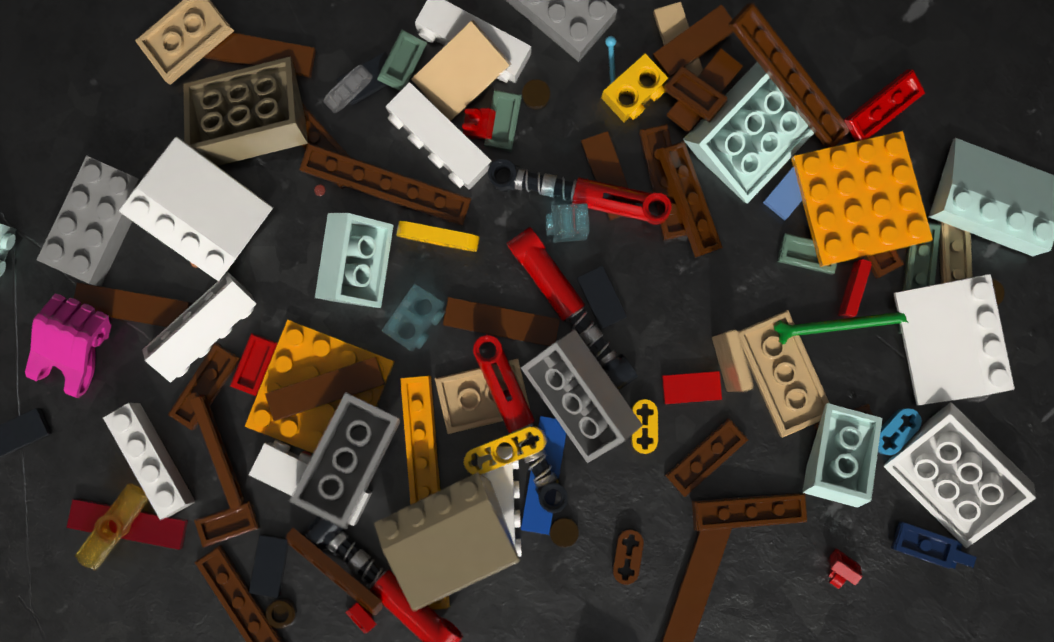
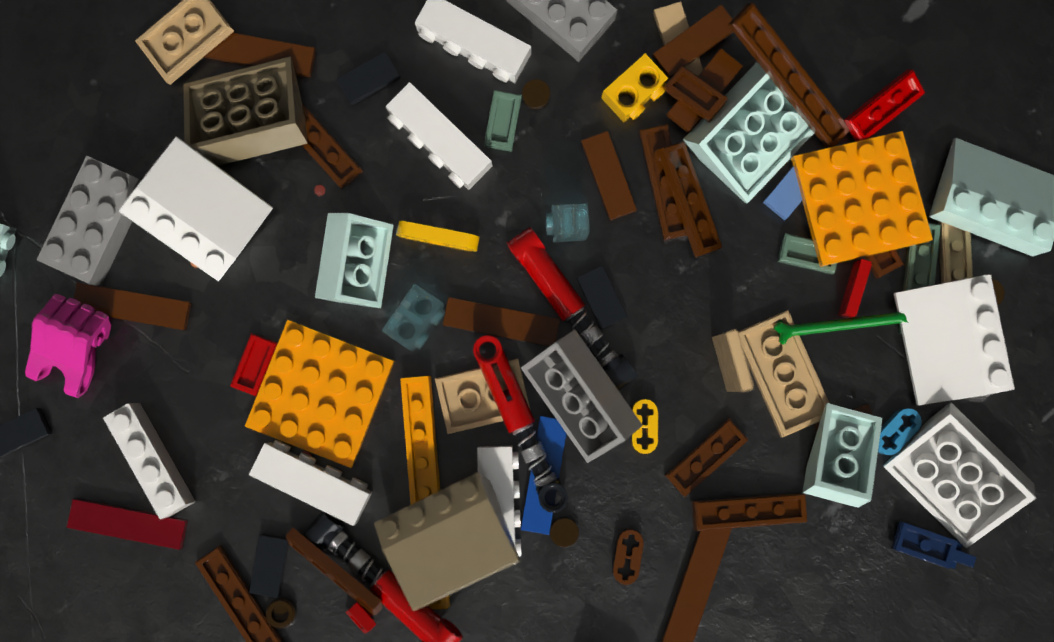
(102, 540): clear yellow piece -> none
(199, 328): white brick -> none
(207, 381): reddish brown tile -> none
(217, 451): reddish brown tile -> none
(226, 524): reddish brown tile -> none
(324, 388): reddish brown tile -> none
(345, 460): light grey brick -> none
(348, 88): clear beam -> none
(385, 184): reddish brown tile -> none
(402, 60): sand green tile -> none
(461, 71): tan tile -> none
(479, 123): red tile -> none
(488, 465): yellow beam -> none
(596, 194): piece -> none
(610, 42): medium azure hinge -> none
(691, 387): red tile -> none
(843, 569): red tile -> none

